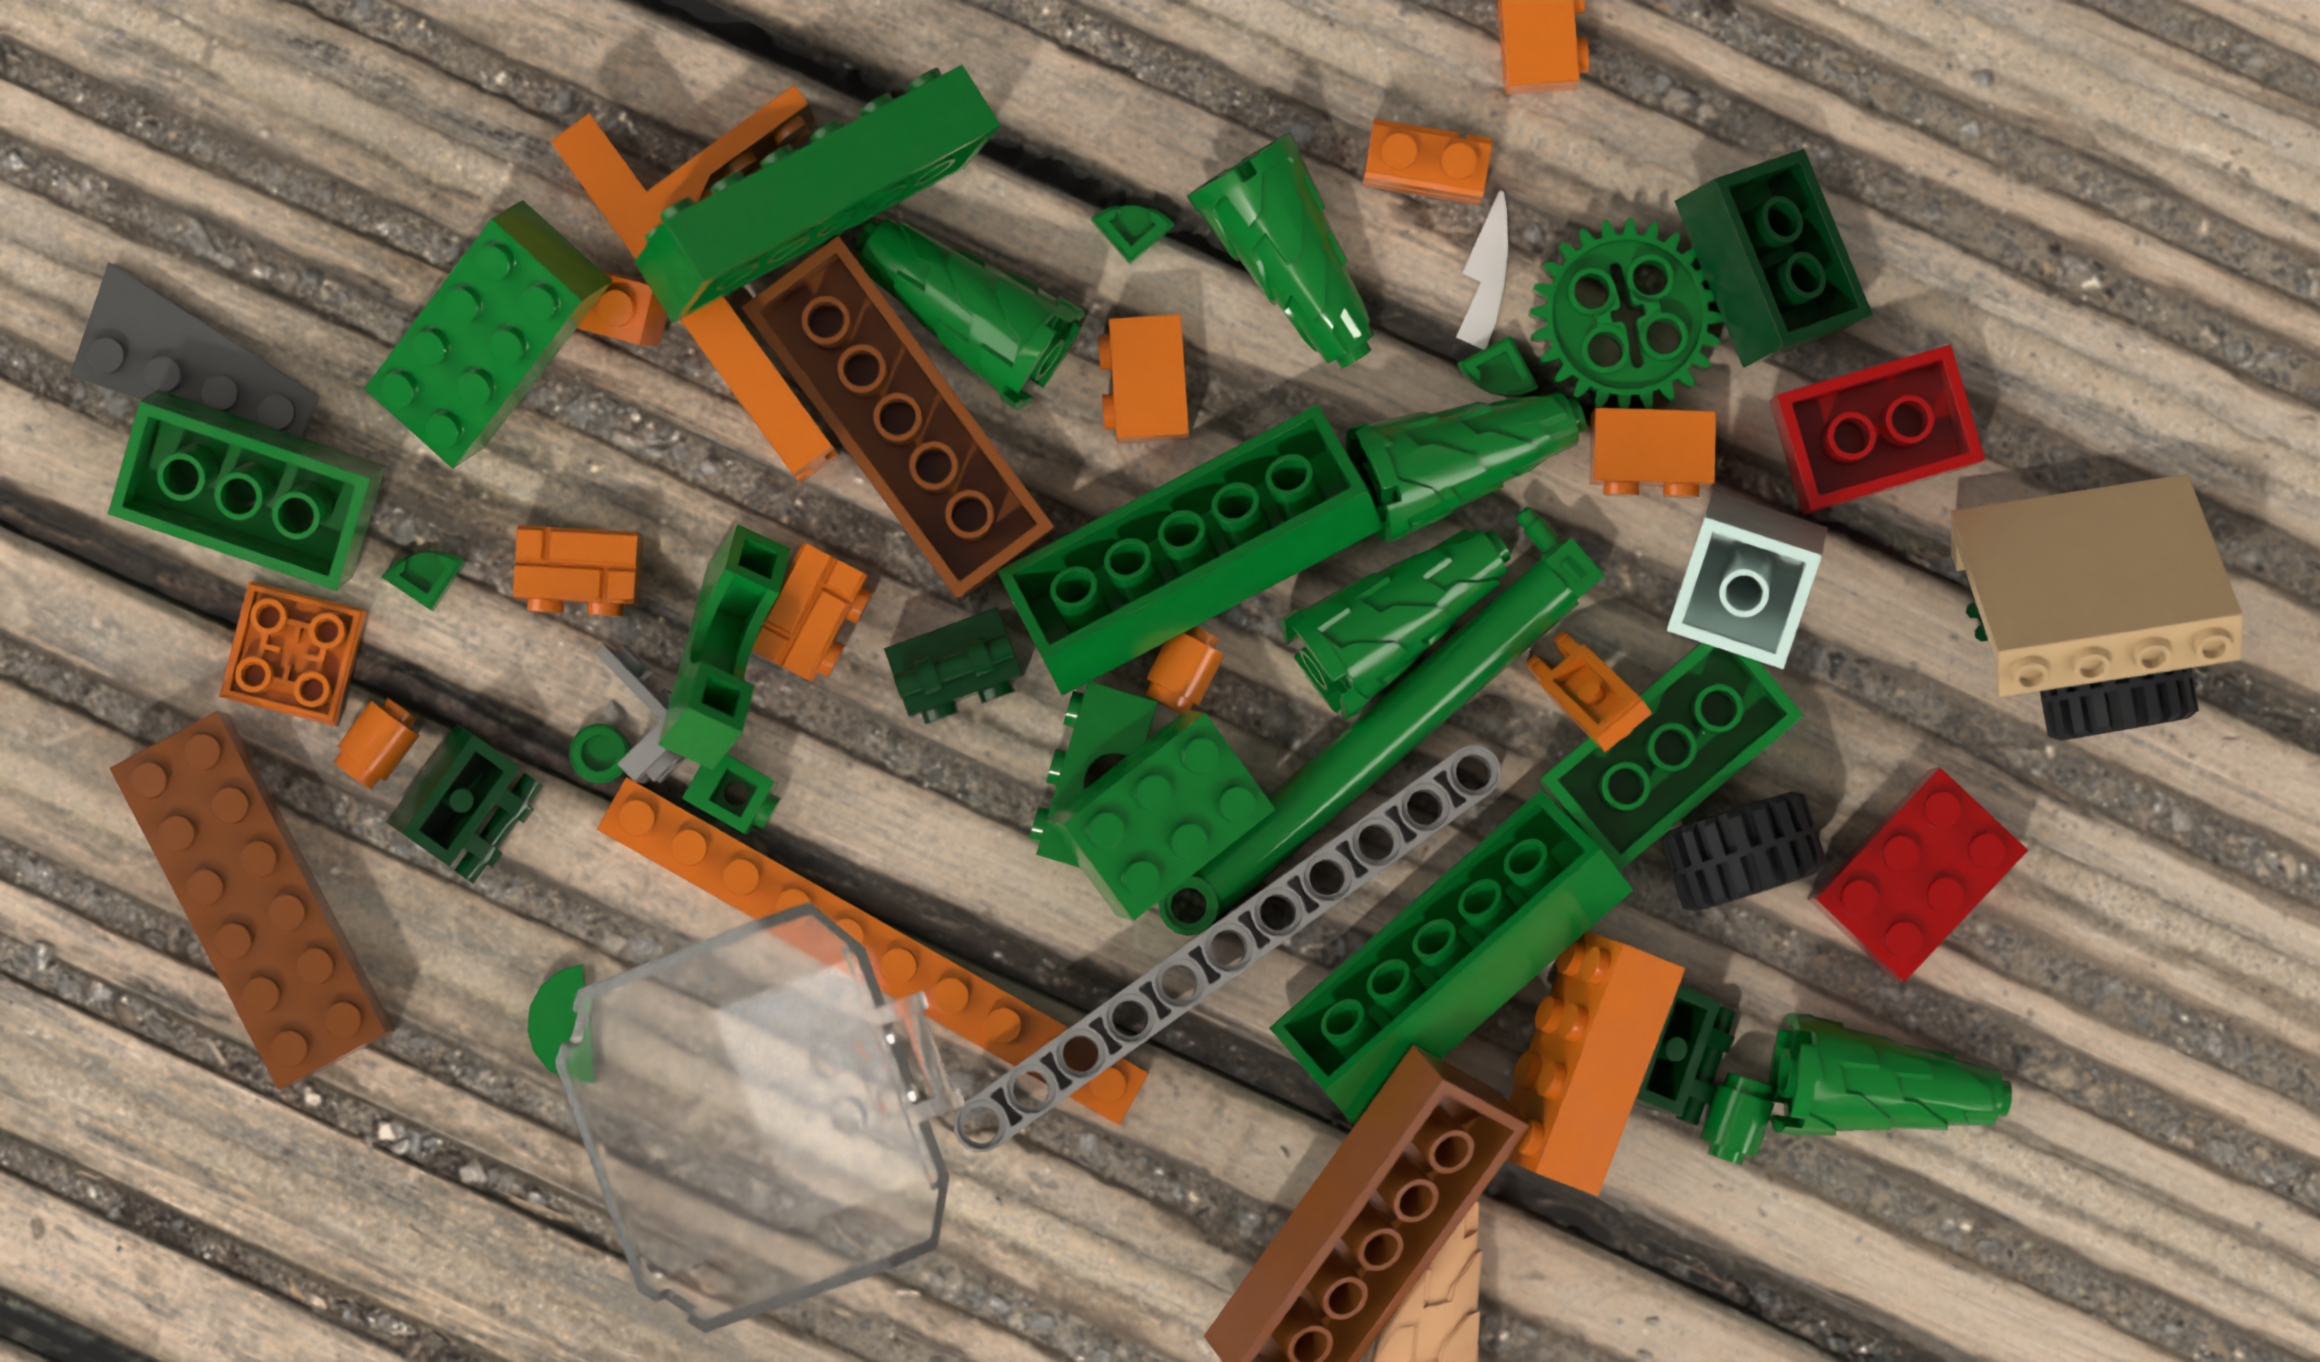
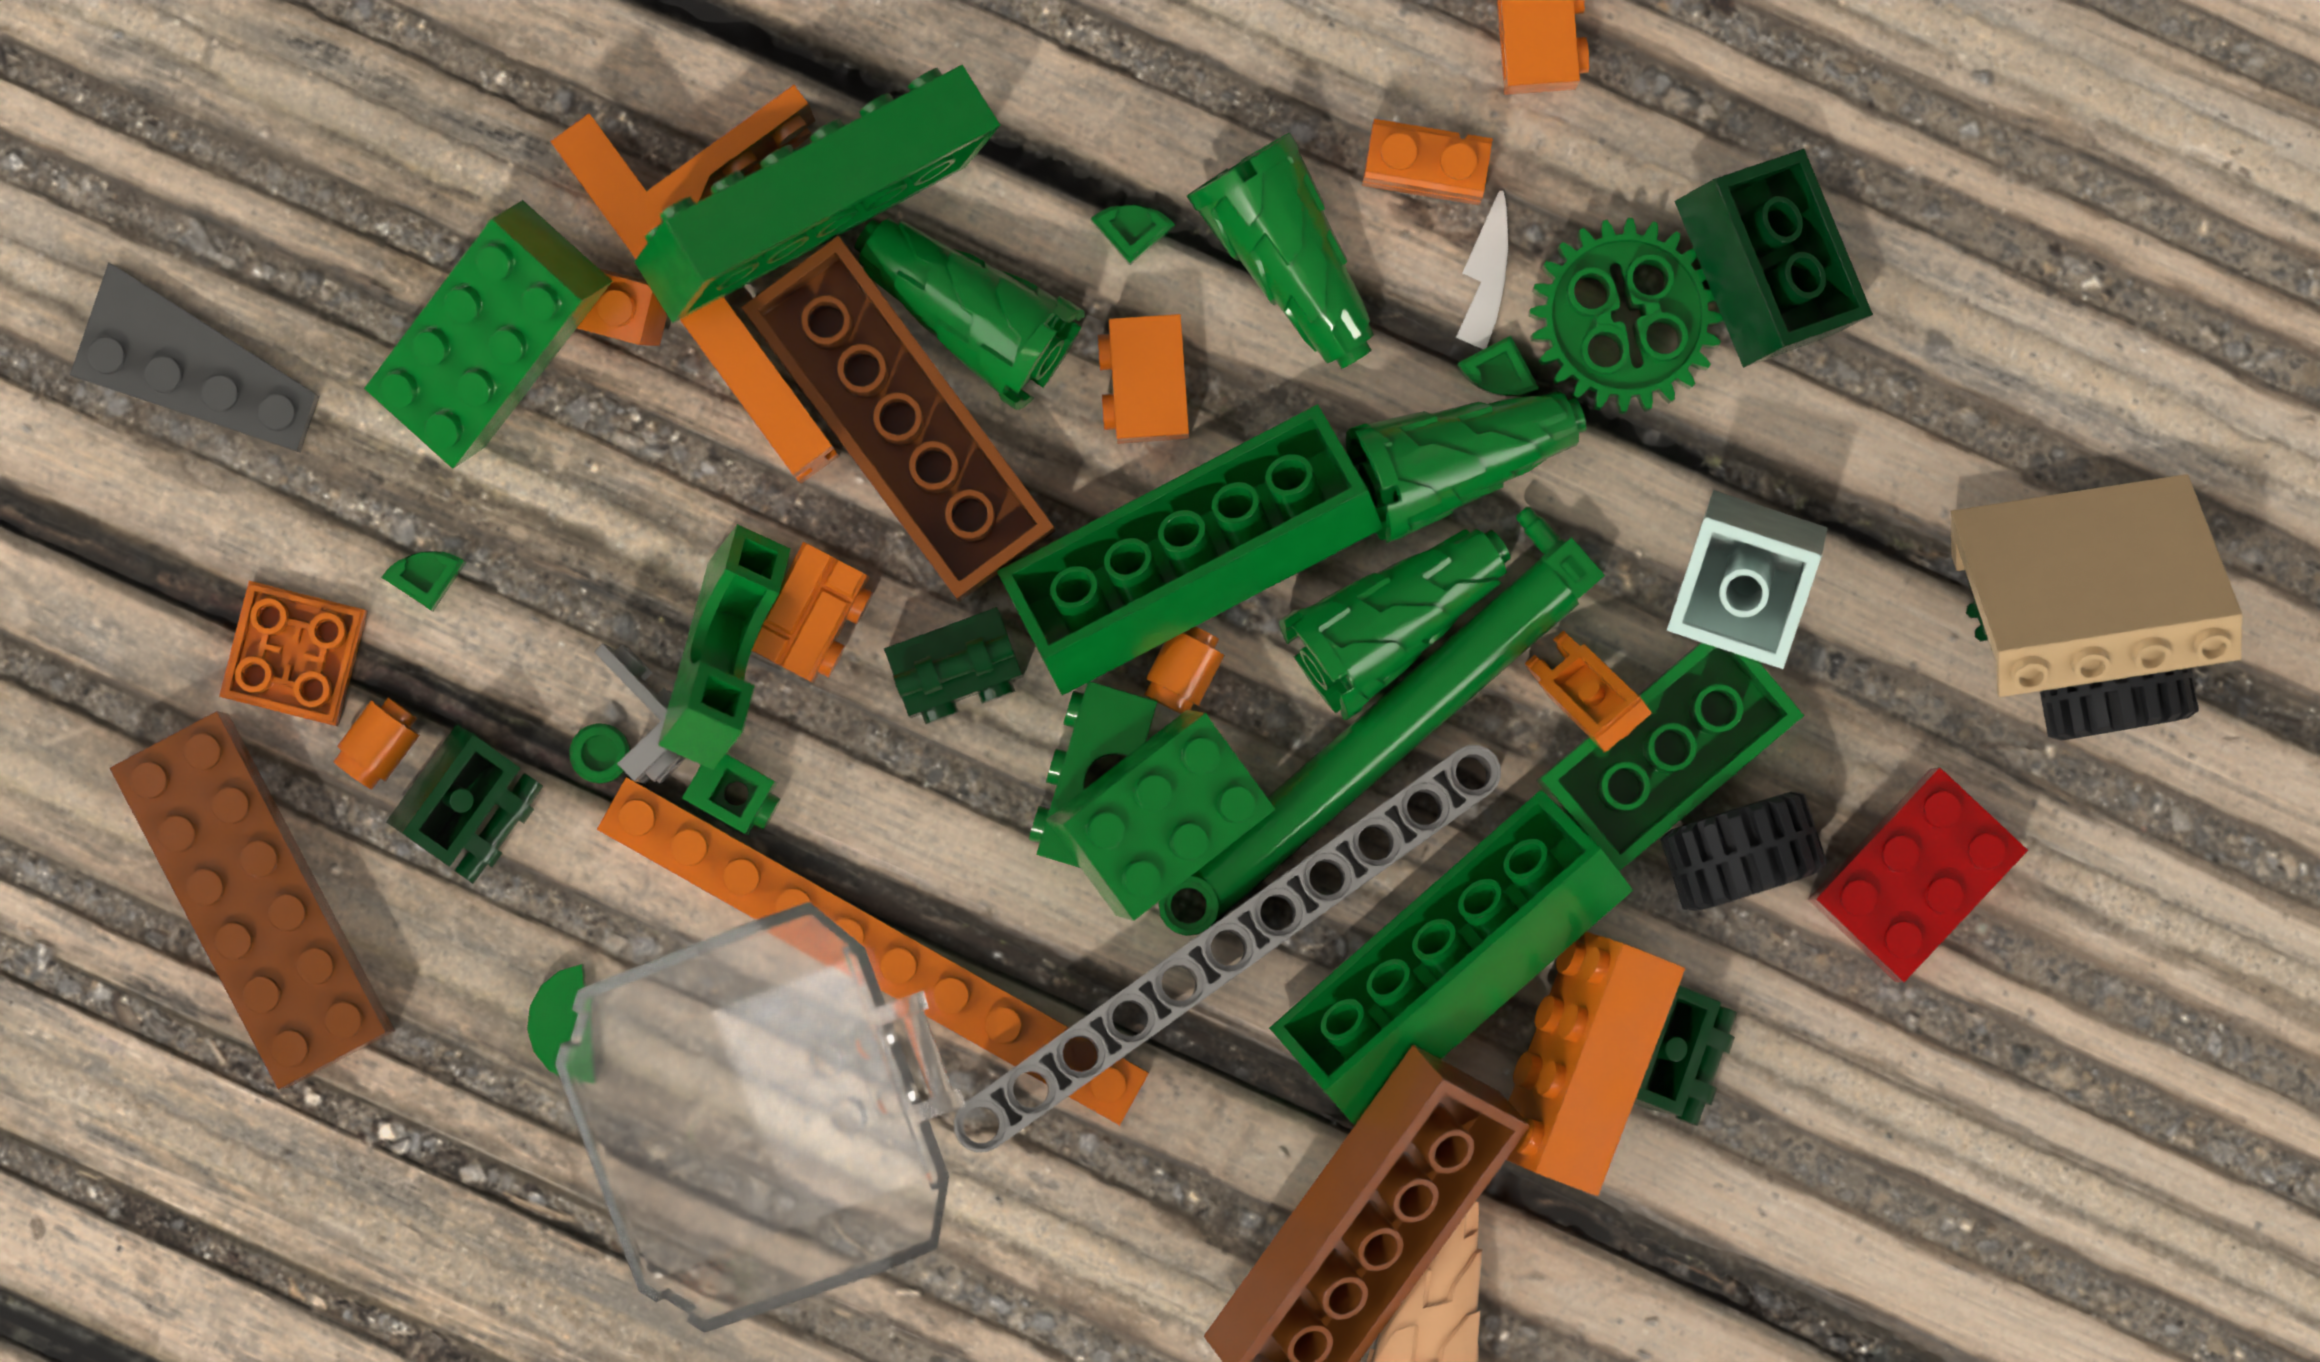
(246, 489): green brick -> none
(577, 567): orange brick -> none
(1652, 450): orange brick -> none
(1737, 1118): green brick -> none
(1869, 1082): green cone -> none
(1876, 429): red brick -> none

